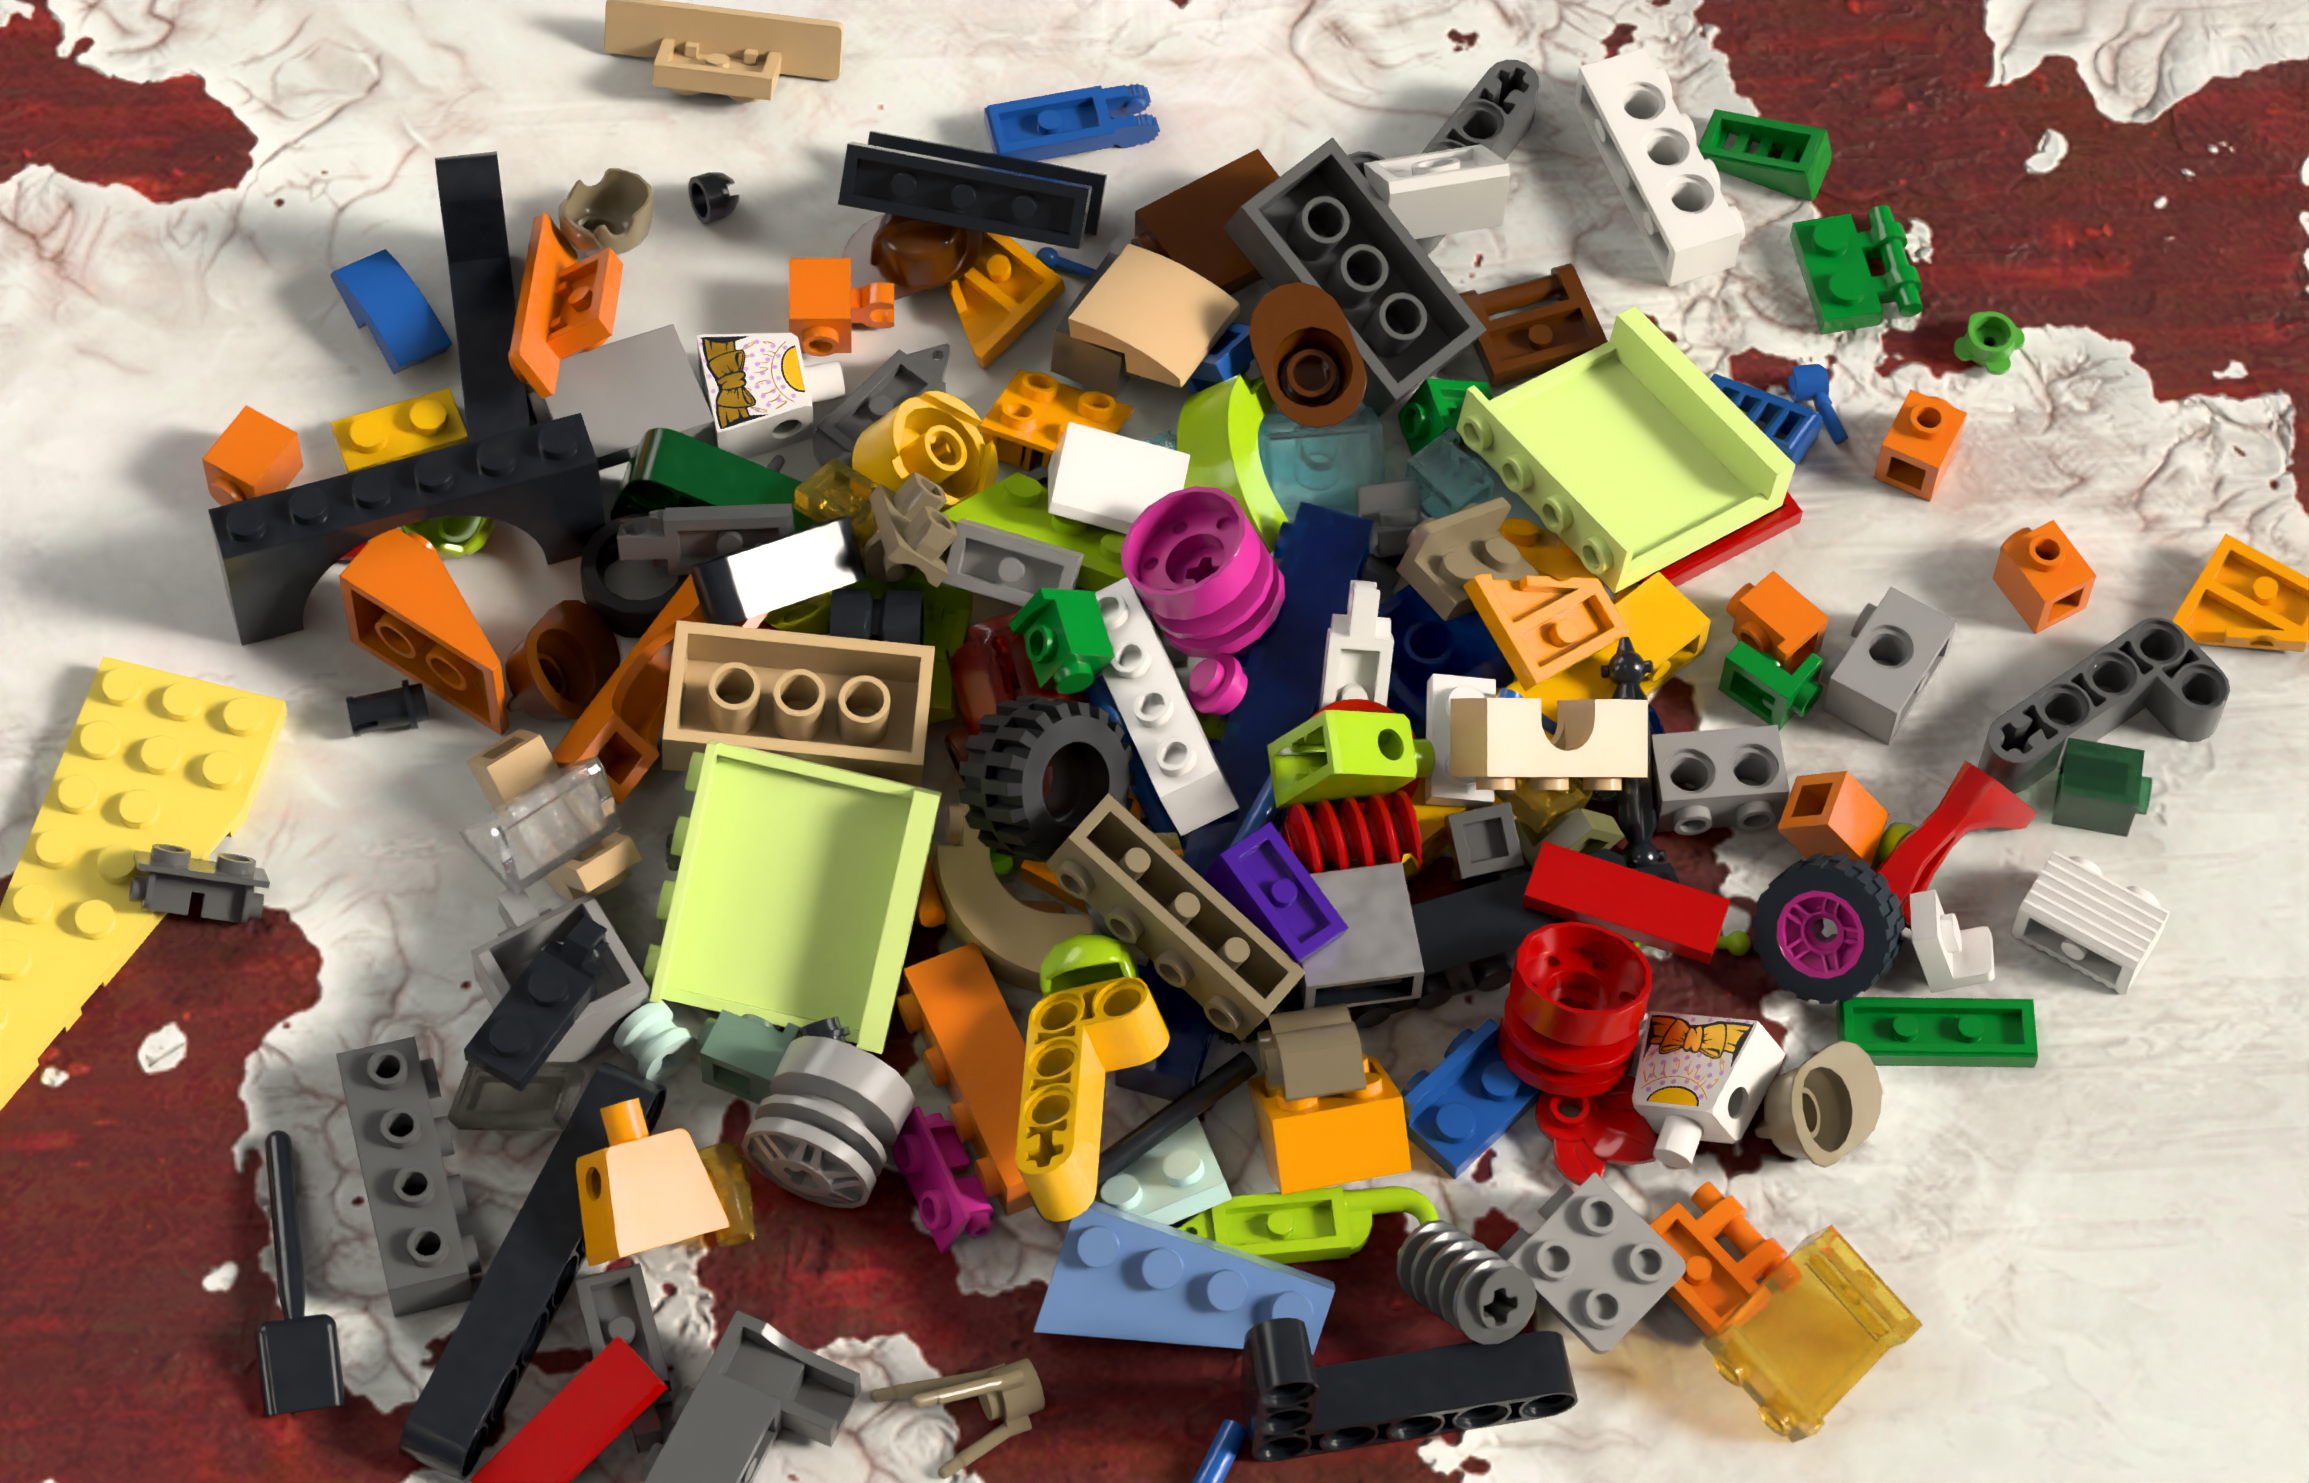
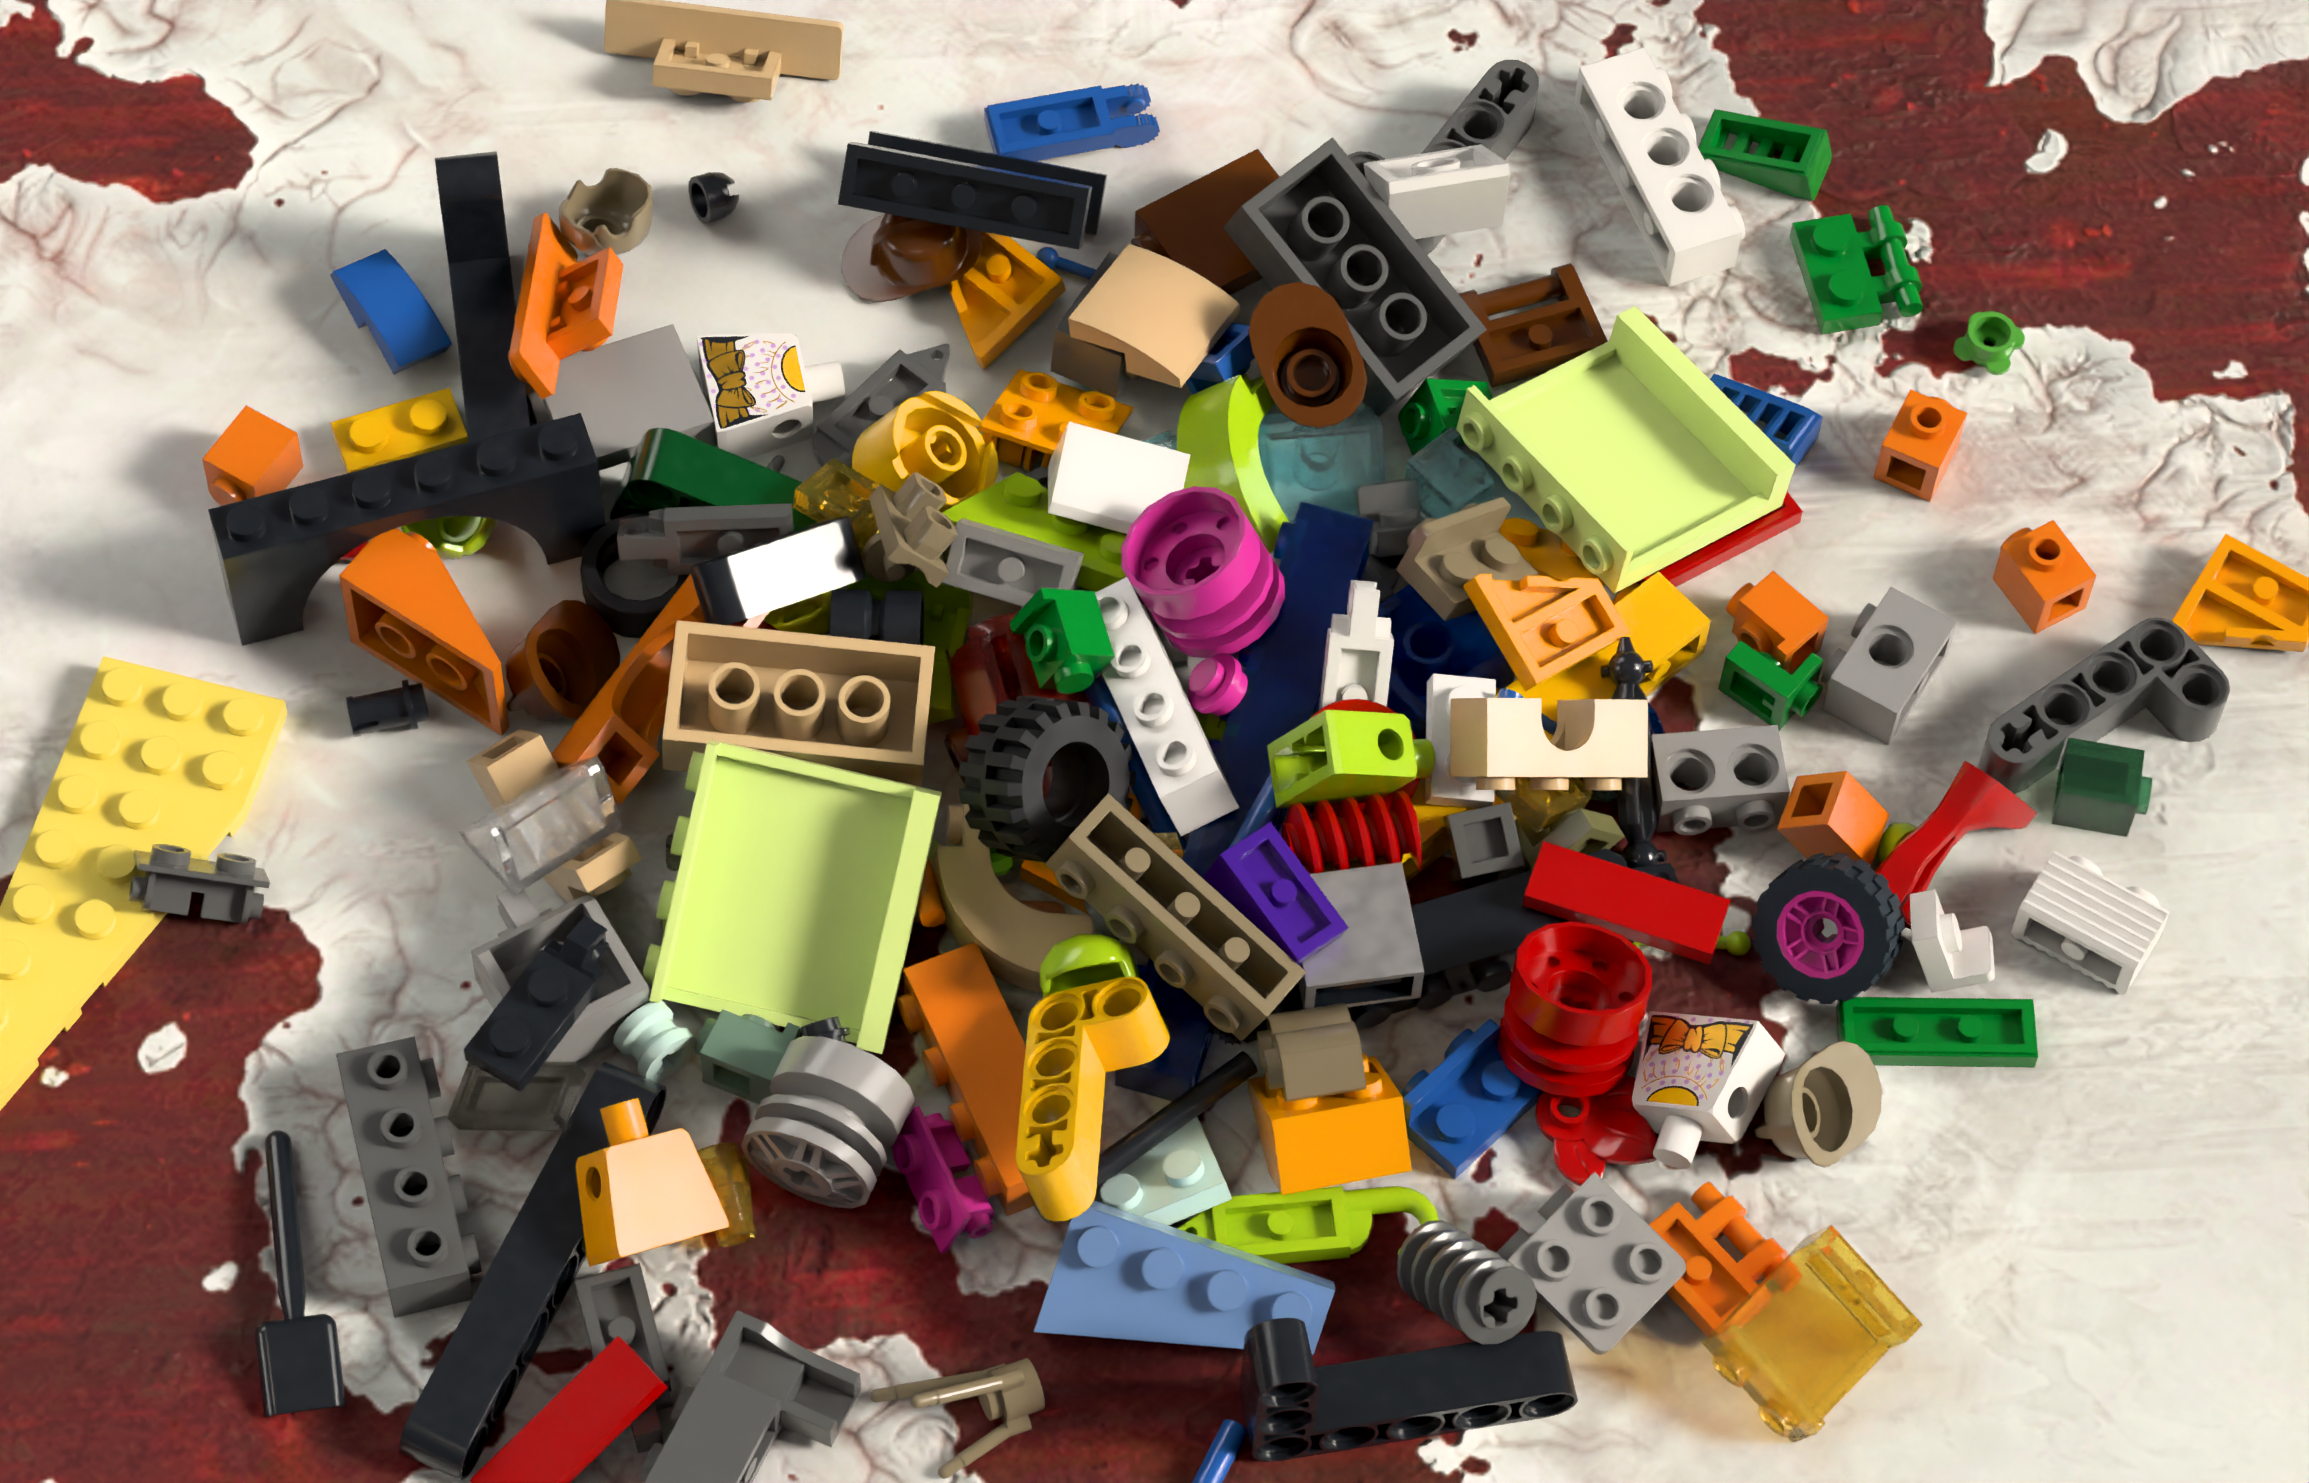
(827, 305): orange brick -> none
(1812, 383): blue hand -> none

